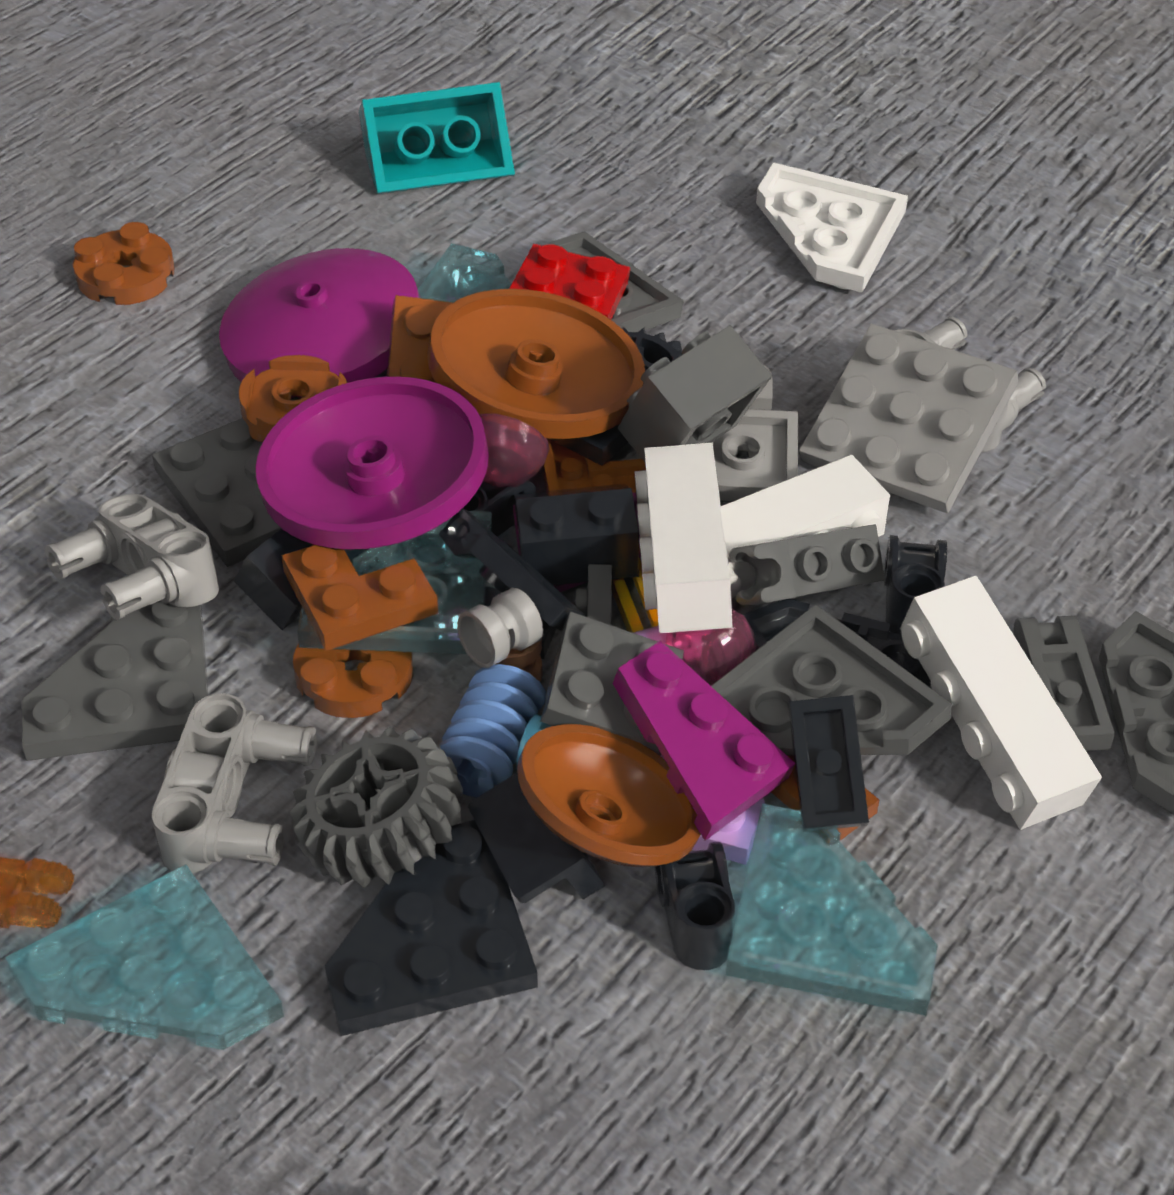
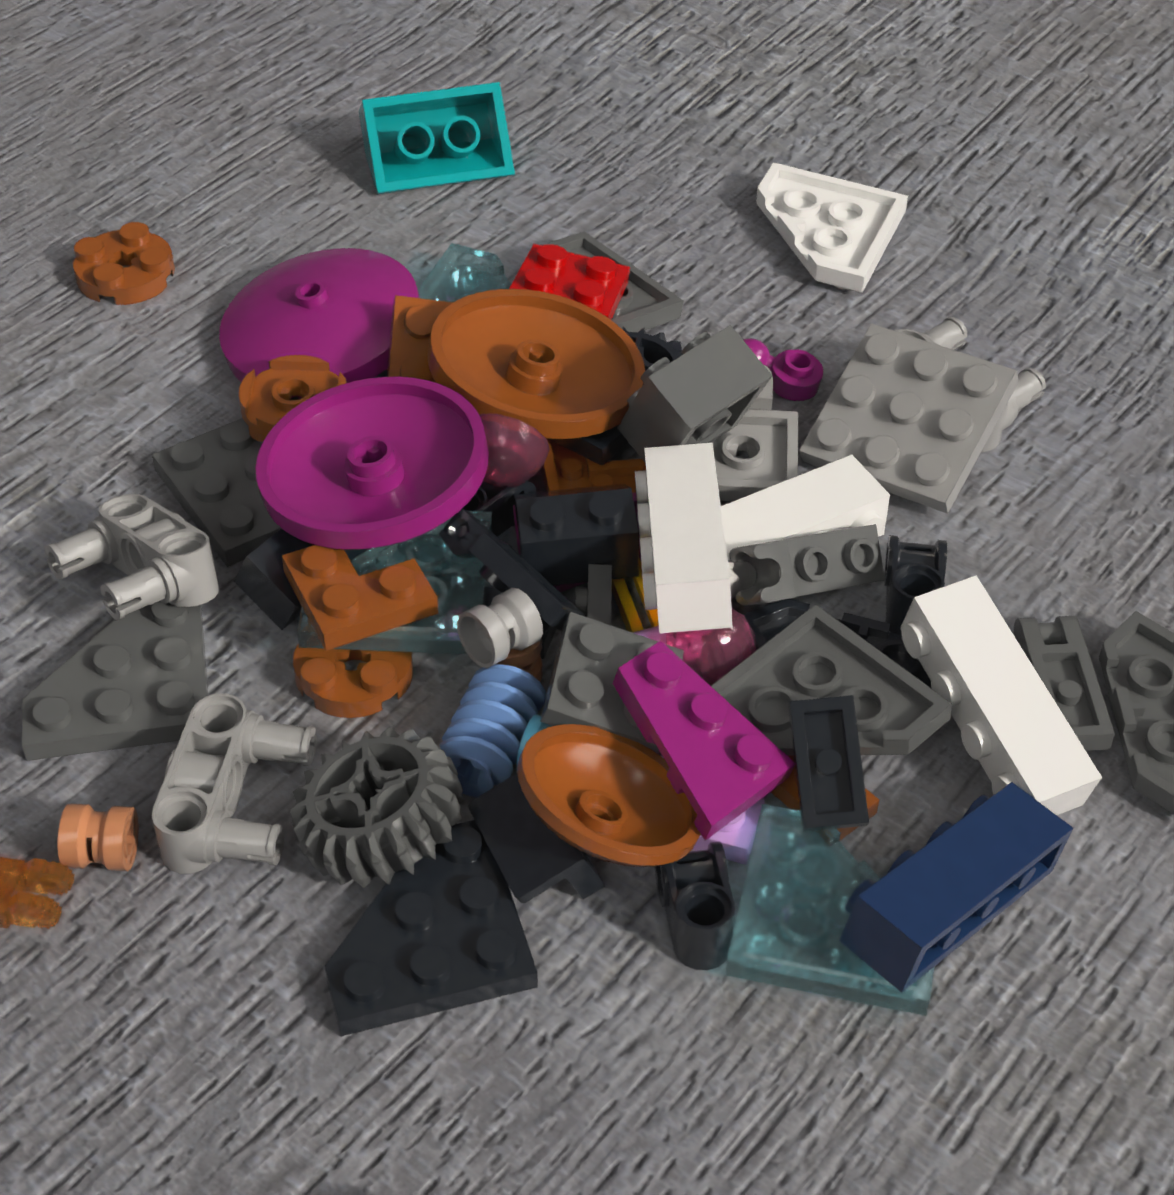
(98, 837): none -> nougat wheel
(150, 969): clear light blue plate -> none
(794, 372): none -> magenta plate
(953, 885): none -> dark blue brick

